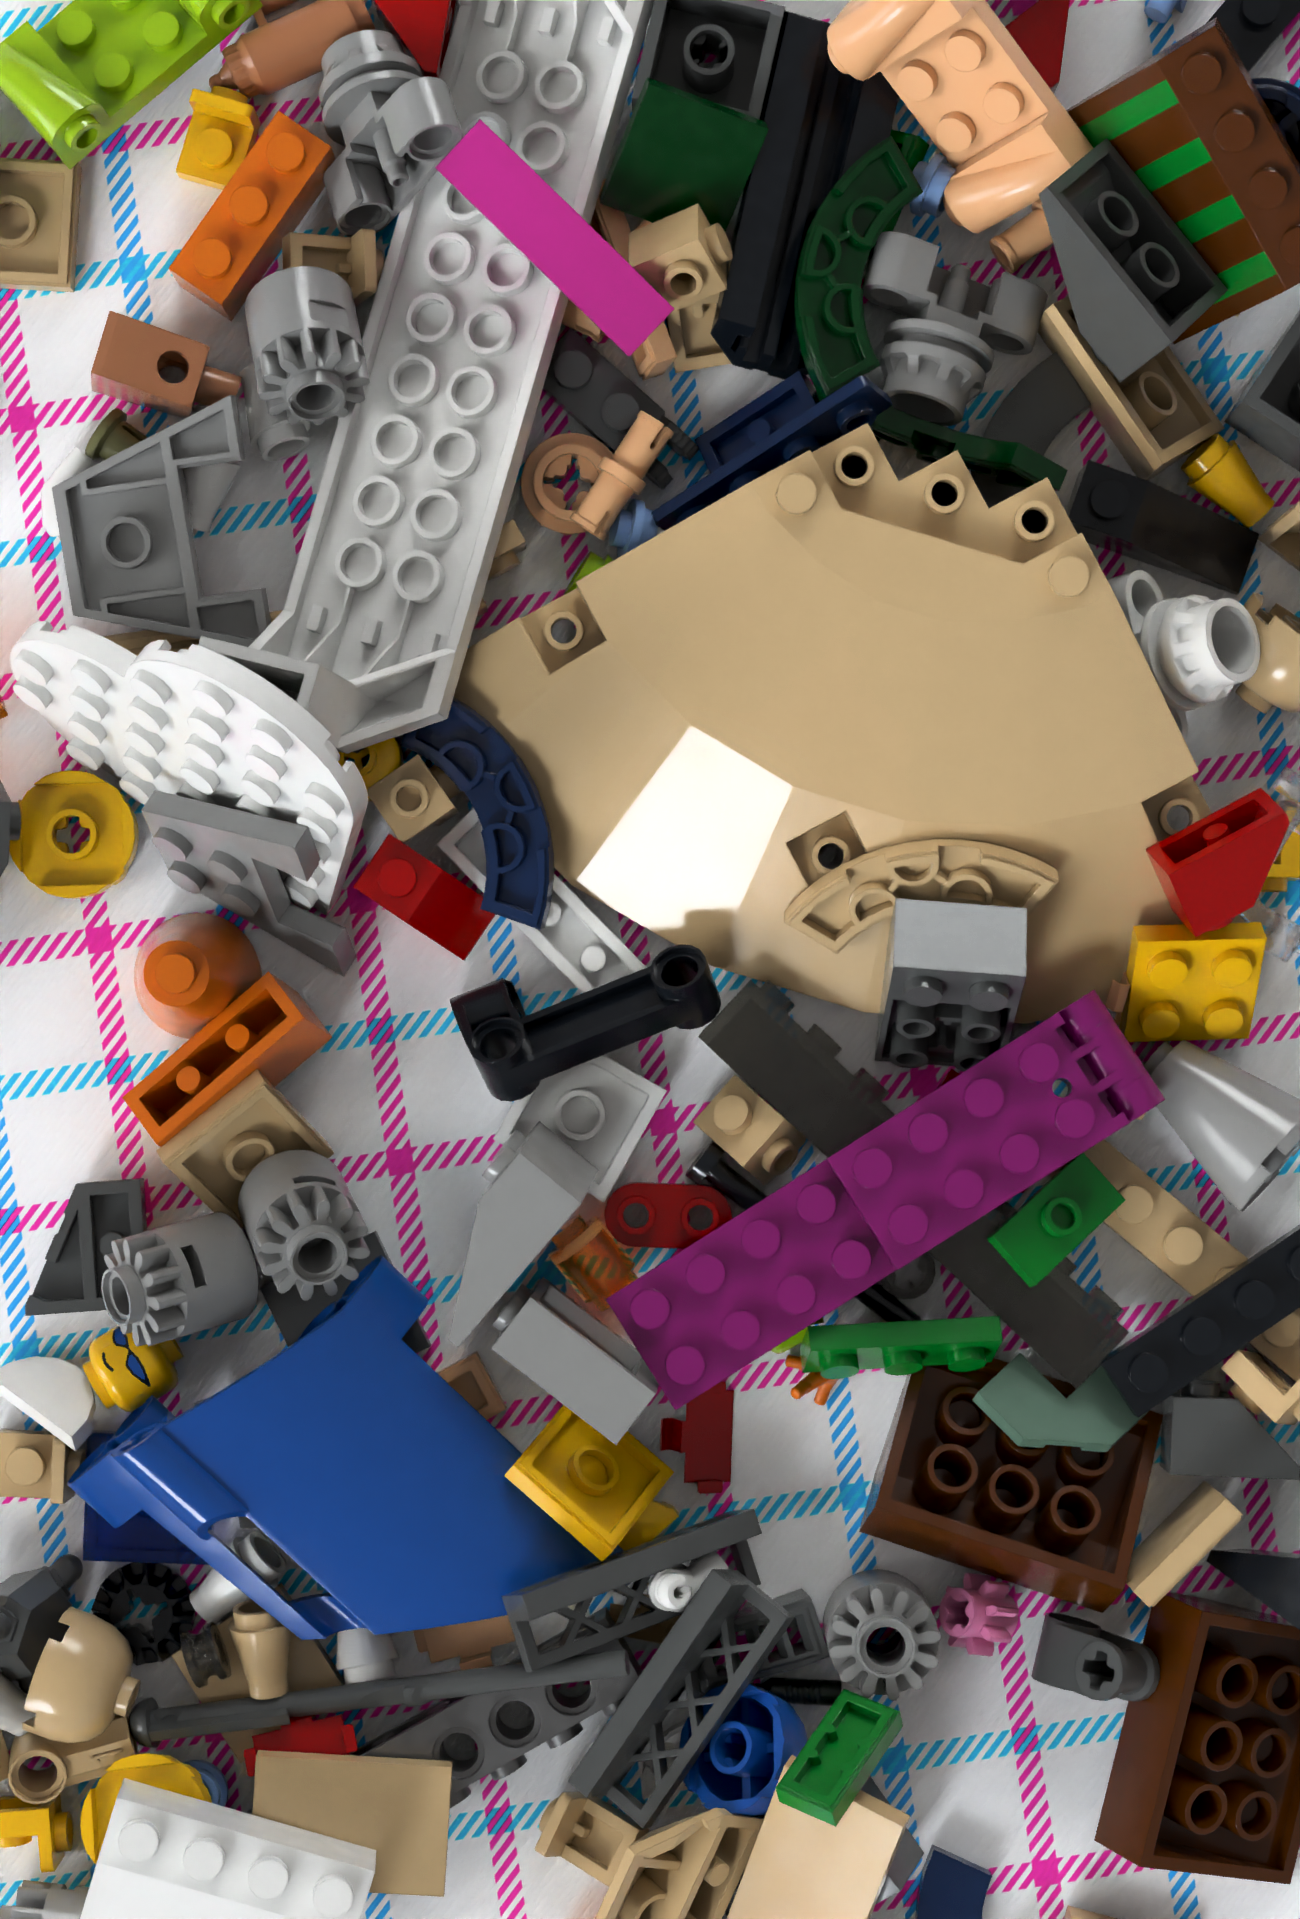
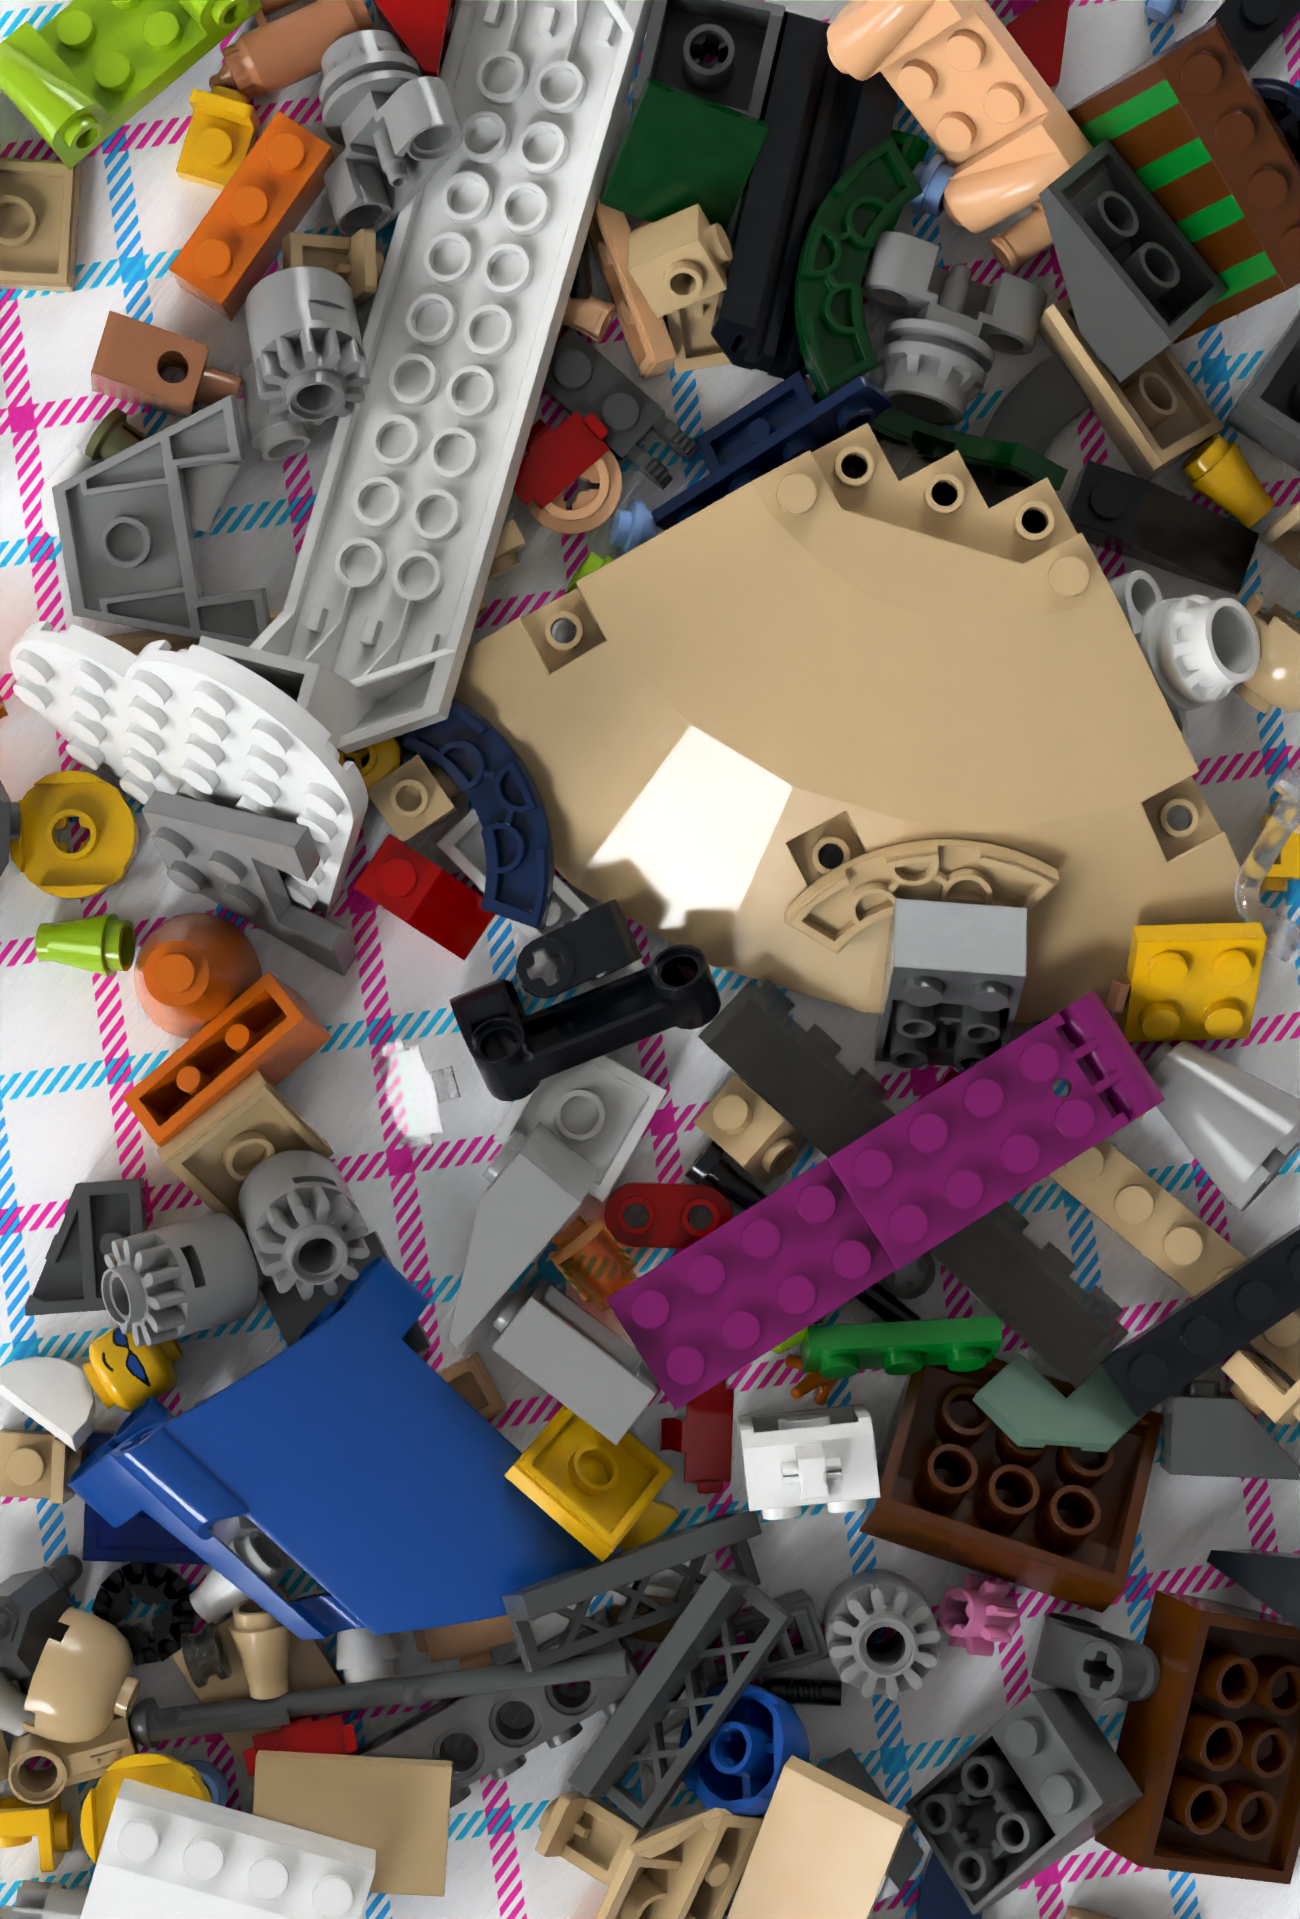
(91, 943): none -> lime cone
(414, 1093): none -> clear piece
(554, 237): dark pink slope -> none
(558, 457): none -> red piece
(586, 945): none -> black piece
(622, 475): light nougat pin -> none
(676, 1587): white arm -> none
(809, 1460): none -> white hinge
(839, 1757): green plate -> none
(1022, 1797): none -> dark grey slope
(1056, 1219): green plate -> none
(1180, 1543): tan tile -> none
(1220, 861): red slope -> none

